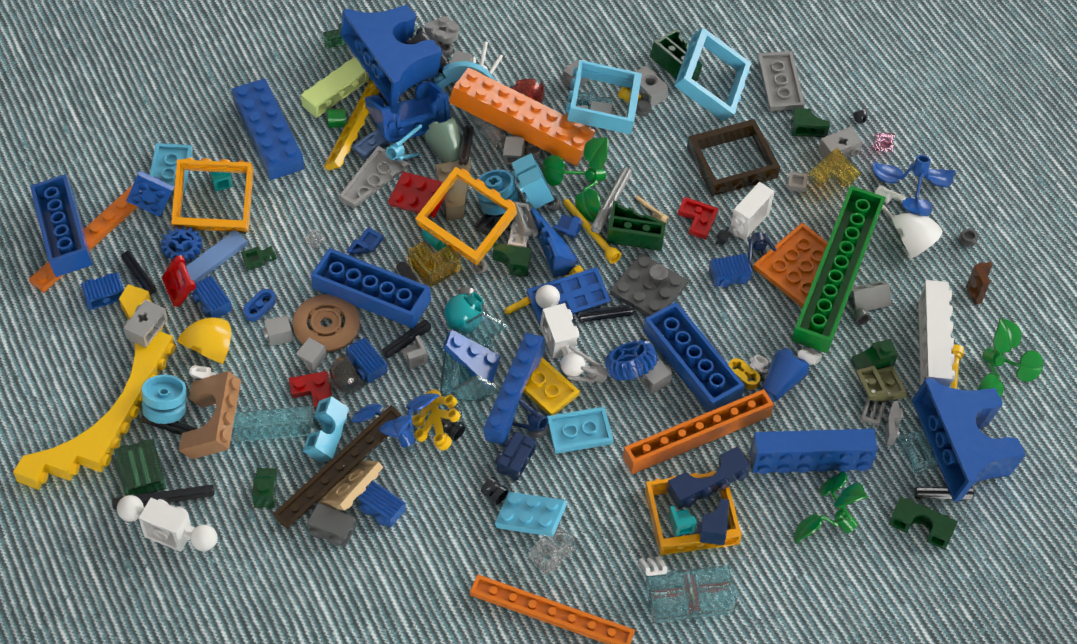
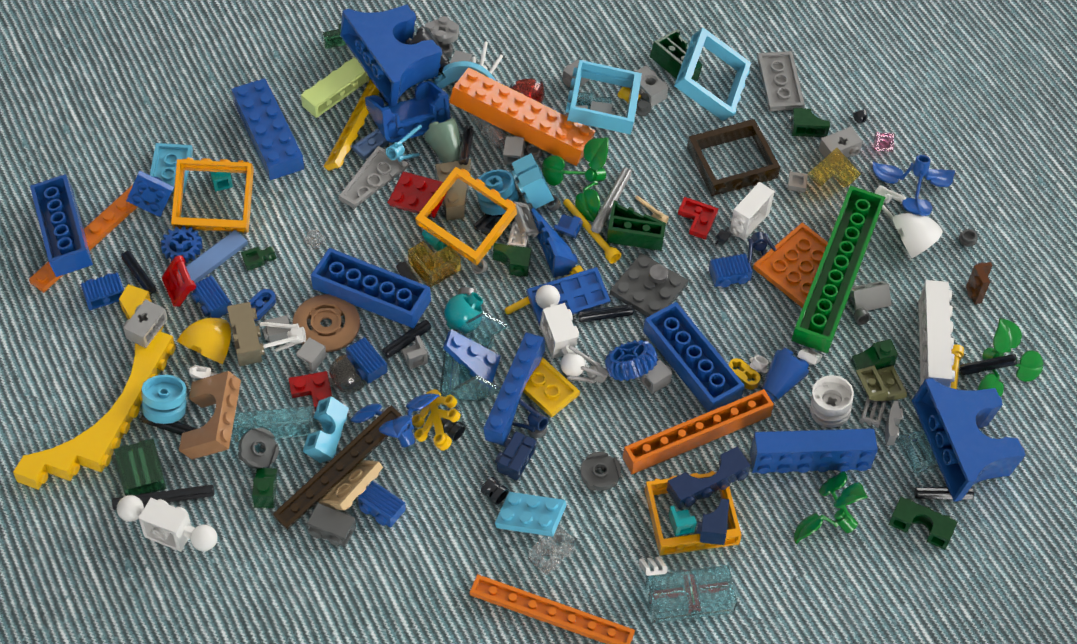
(245, 333): none -> dark tan wedge
(247, 448): none -> dark grey plate
(295, 336): none -> white plant
(336, 118): green brick -> none
(366, 243): blue slope -> none
(579, 430): medium azure plate -> none
(600, 481): none -> dark grey plate
(831, 401): none -> white wheel
(988, 364): none -> black axle

